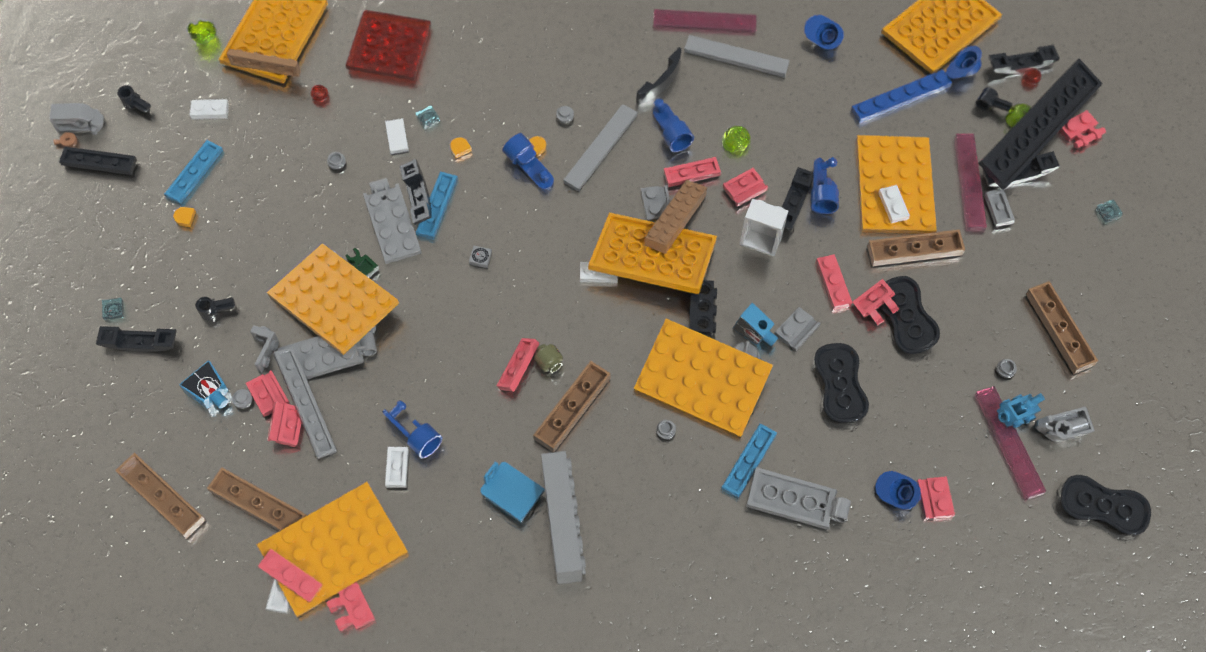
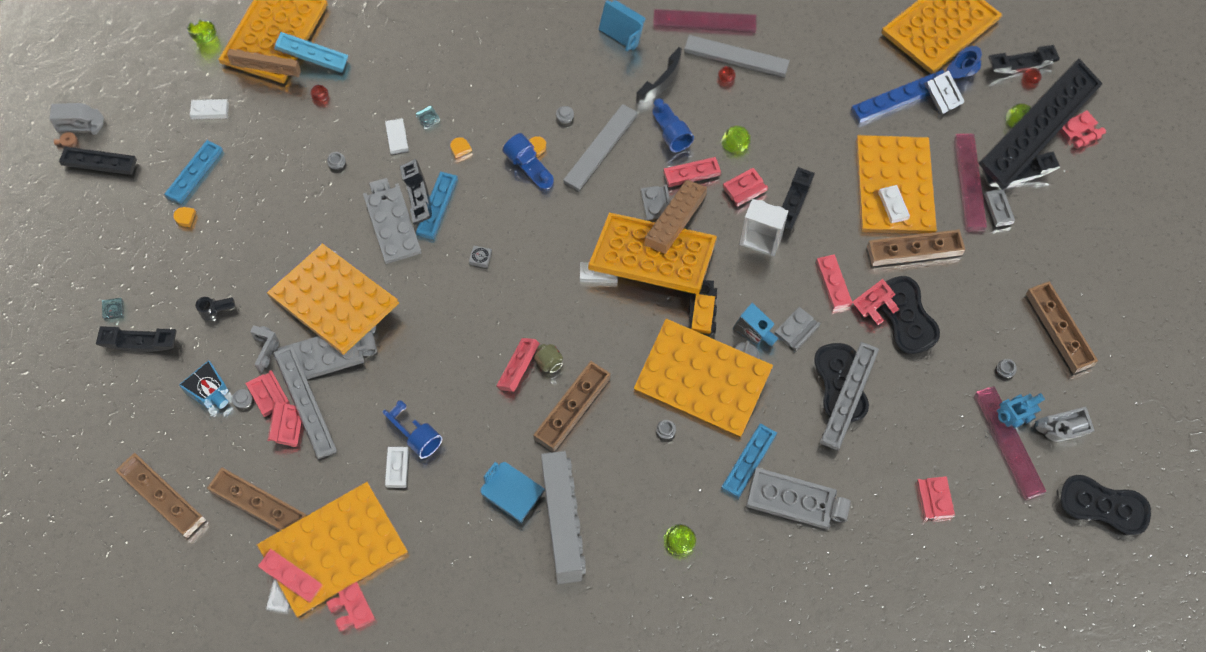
(132, 99): black axle -> none
(311, 52): none -> medium azure plate
(363, 264): dark green plate -> none
(388, 45): clear red plate -> none
(622, 24): none -> dark azure piece
(679, 539): none -> clear neon green hair
(703, 313): none -> light orange plate
(726, 71): none -> clear red plate
(823, 32): blue piece -> none
(825, 191): blue piece -> none
(849, 396): none -> light grey tile
(898, 490): blue piece -> none
(944, 92): none -> plate
(989, 99): black axle -> none
(1109, 211): clear light blue tile -> none

